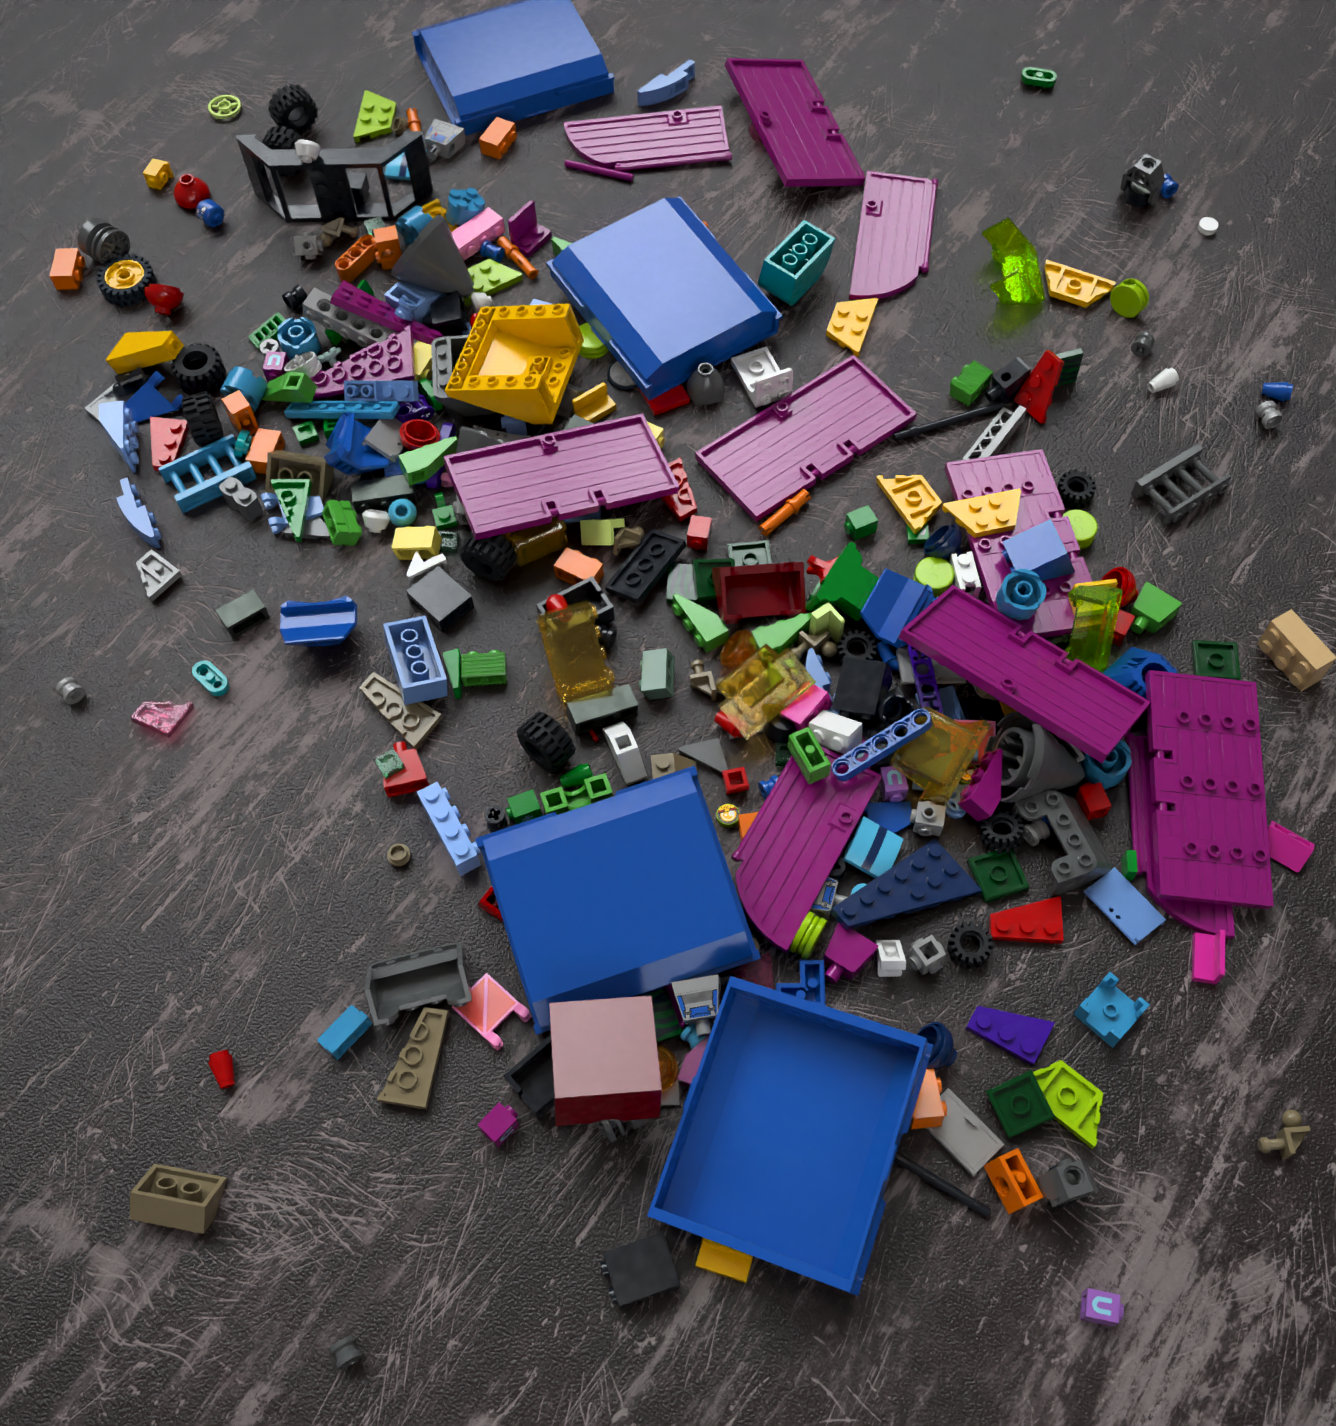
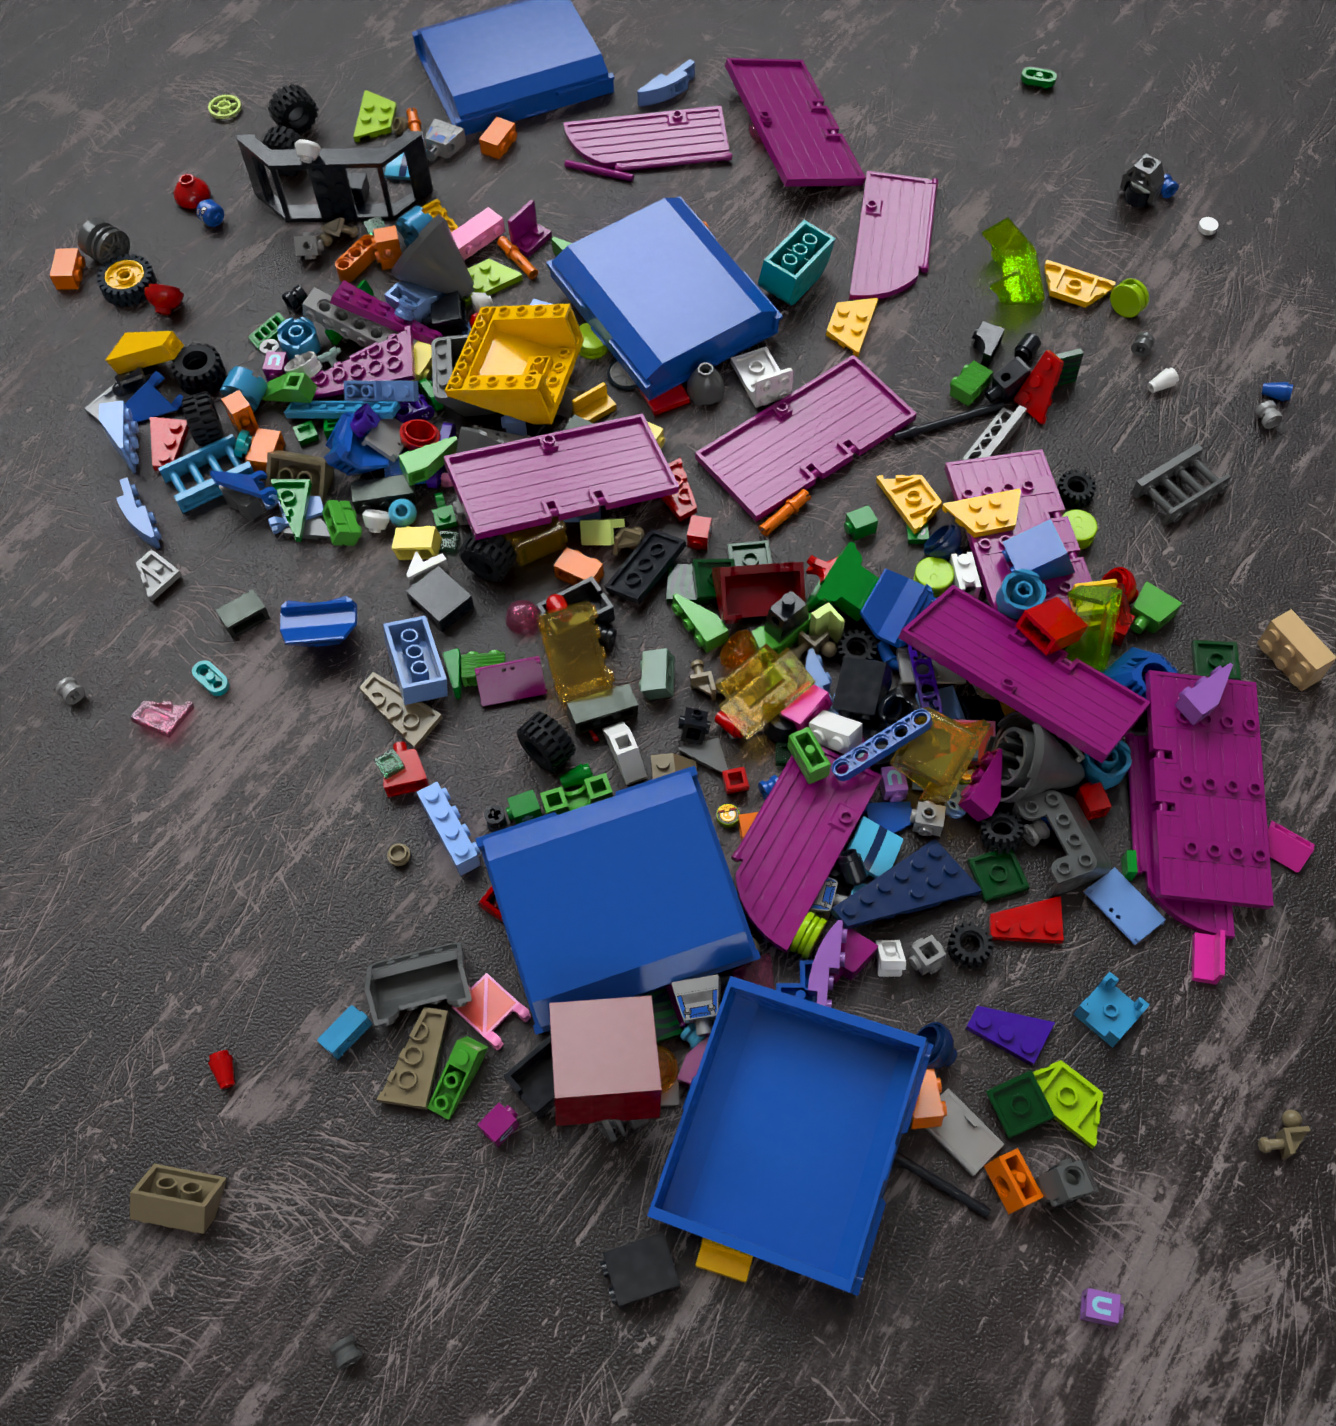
(157, 173): yellow brick -> none
(245, 483): none -> blue flag
(364, 420): none -> dark purple piece
(457, 1076): none -> bright green slope
(463, 206): dark azure brick -> none
(492, 251): blue bush -> none
(511, 684): none -> magenta door
(521, 615): none -> clear pink hair
(694, 725): none -> black brick
(786, 616): none -> torso
(827, 961): none -> medium lavender slope
(852, 867): none -> black brick
(987, 341): none -> arch
(1027, 347): none -> black brick
(1051, 626): none -> red brick
(1124, 618): none -> clear red axle
(1205, 696): none -> medium lavender slope

